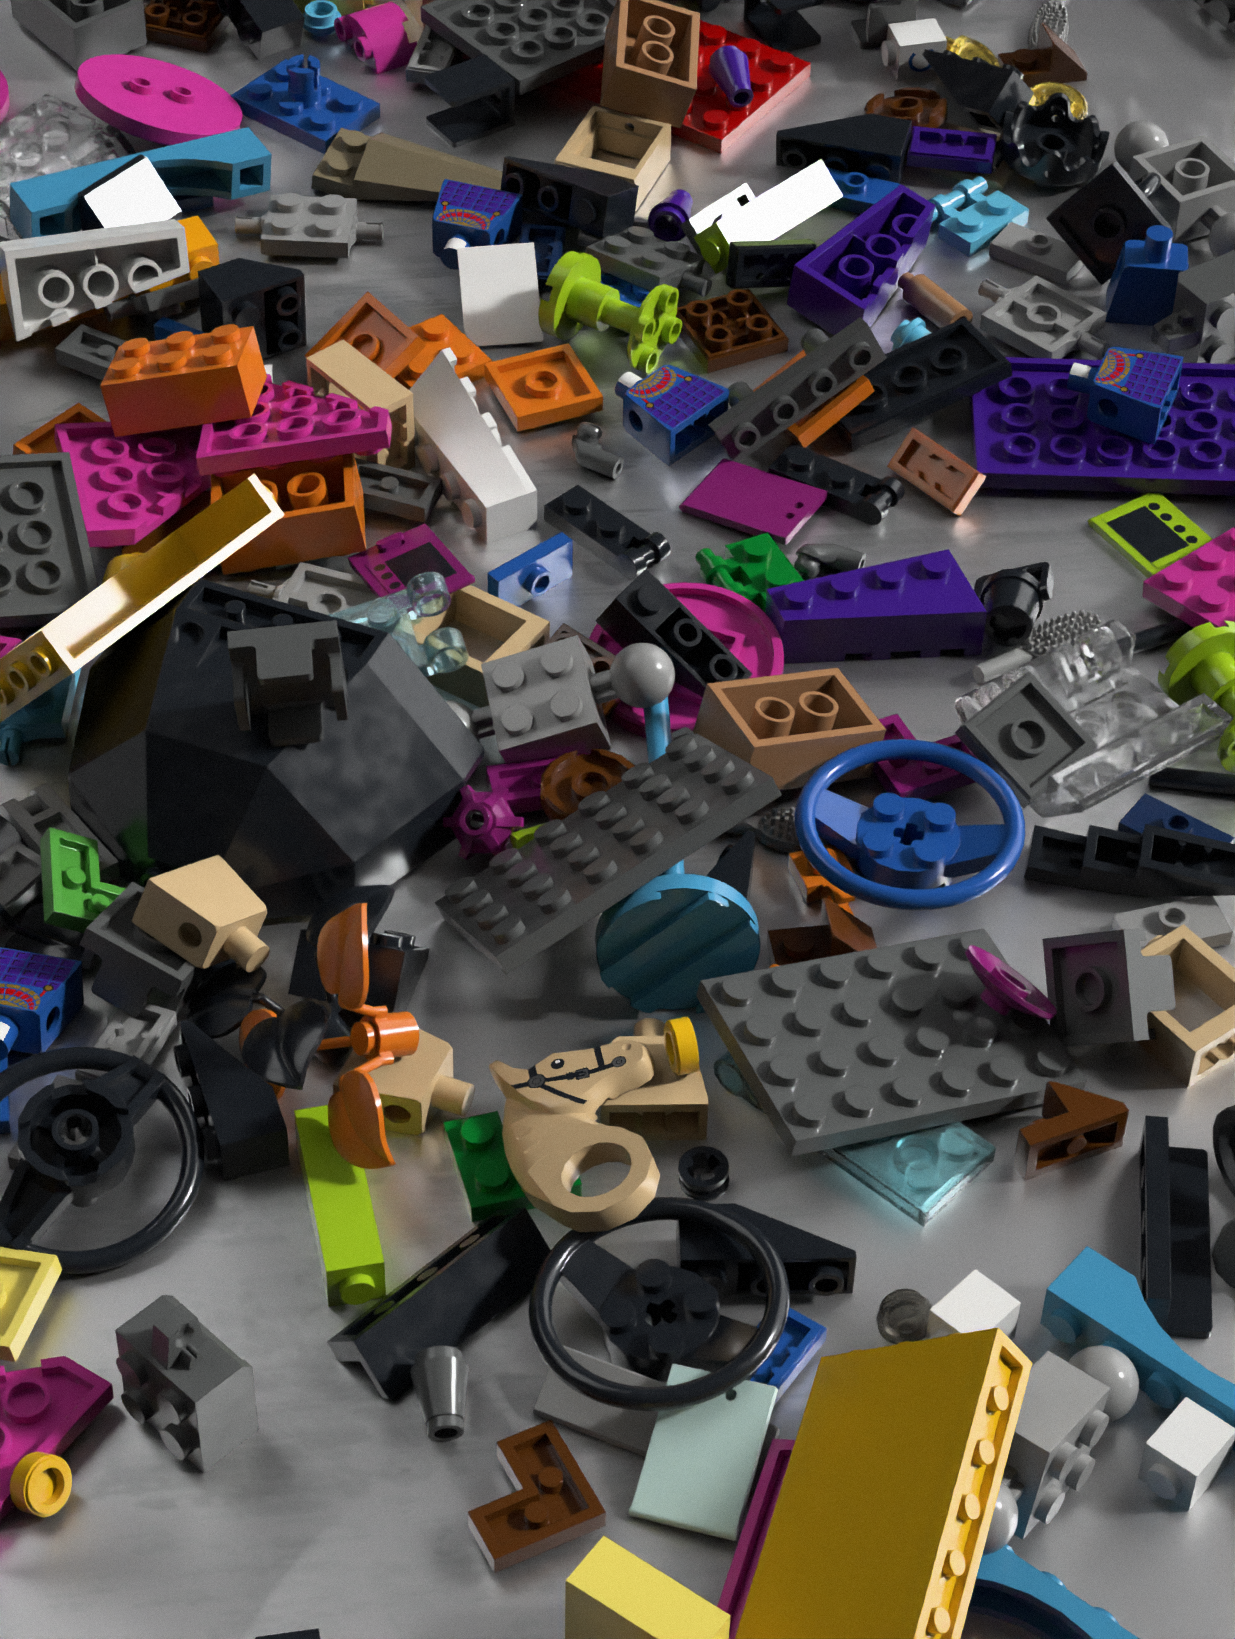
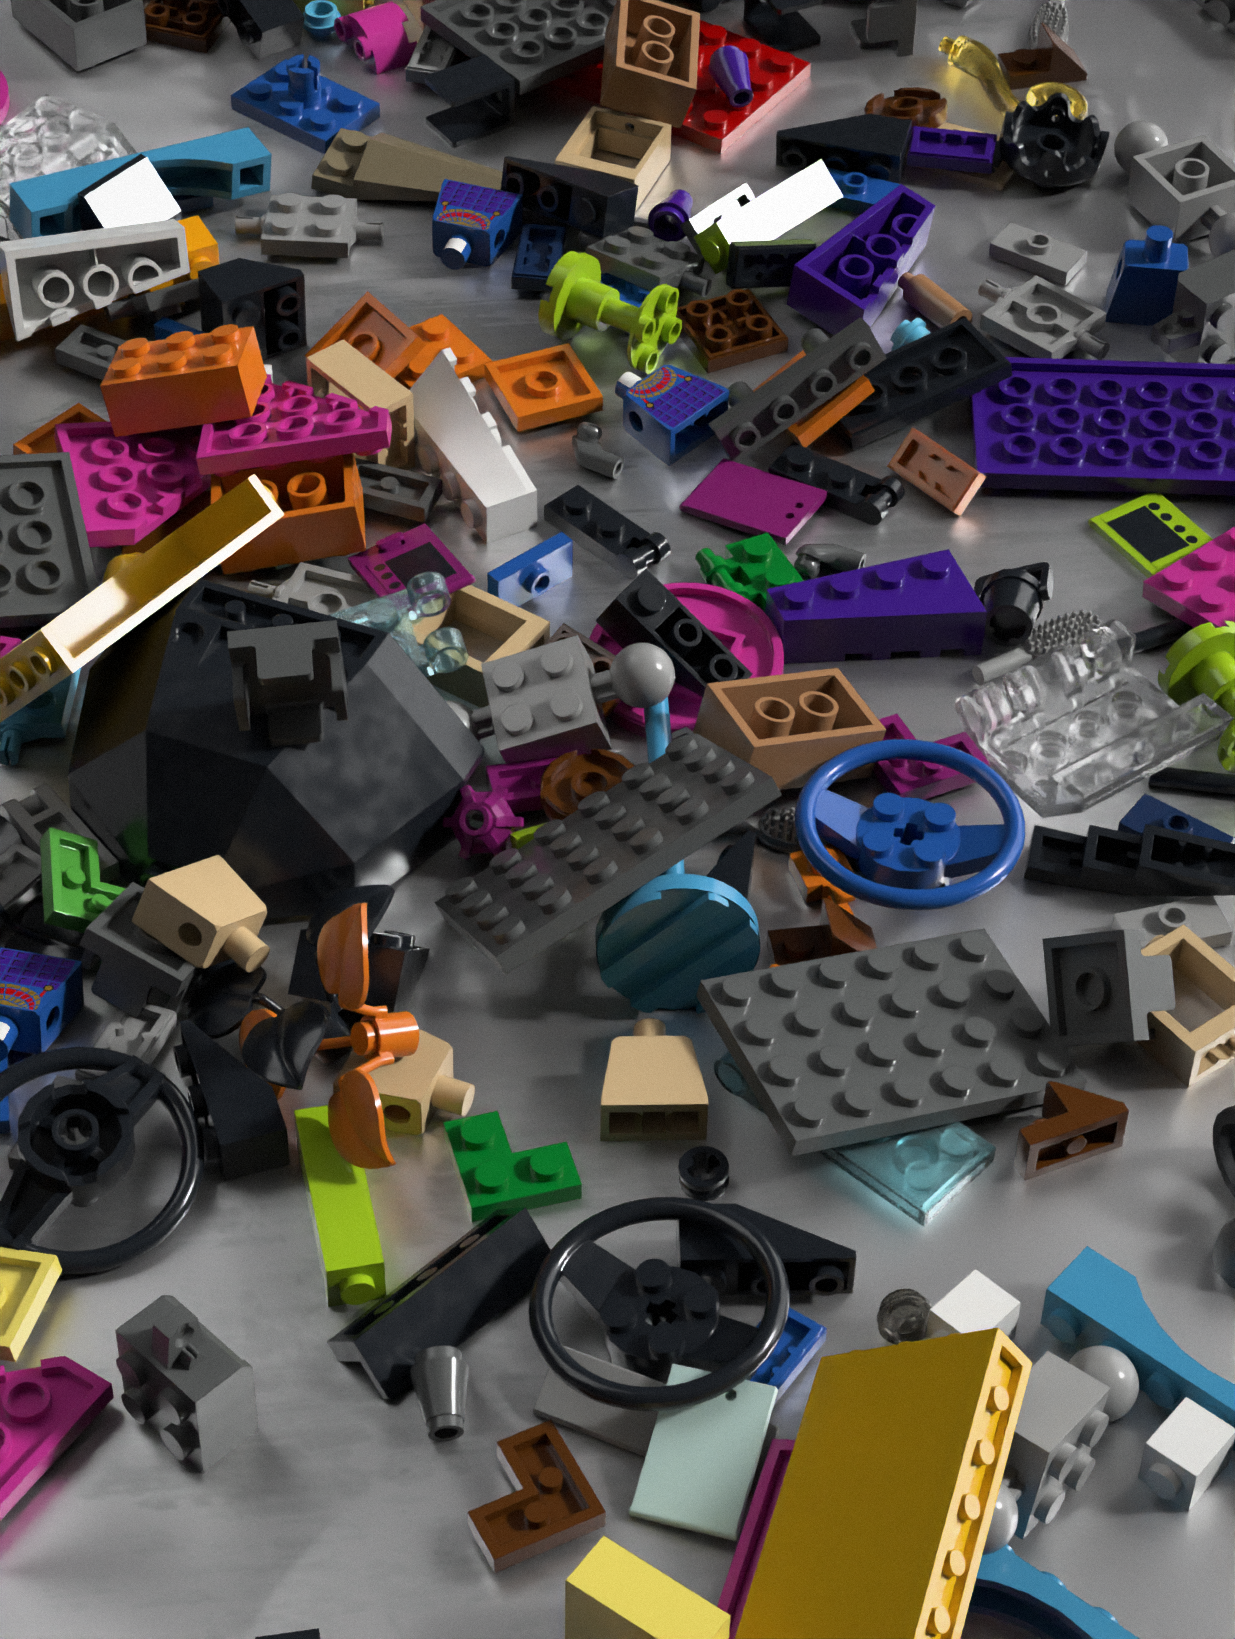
(40, 1484): yellow tile -> none
(155, 99): dark pink plate -> none
(500, 294): white sticker -> none
(555, 1138): tan animal -> none
(681, 1046): yellow tile -> none
(906, 45): white brick -> none
(979, 87): black slope -> none
(981, 218): medium azure plate -> none
(1007, 987): magenta dish -> none
(1025, 737): dark grey plate -> none
(1105, 216): black tile -> none
(1129, 390): blue torso -> none
(1174, 1233): black panel -> none

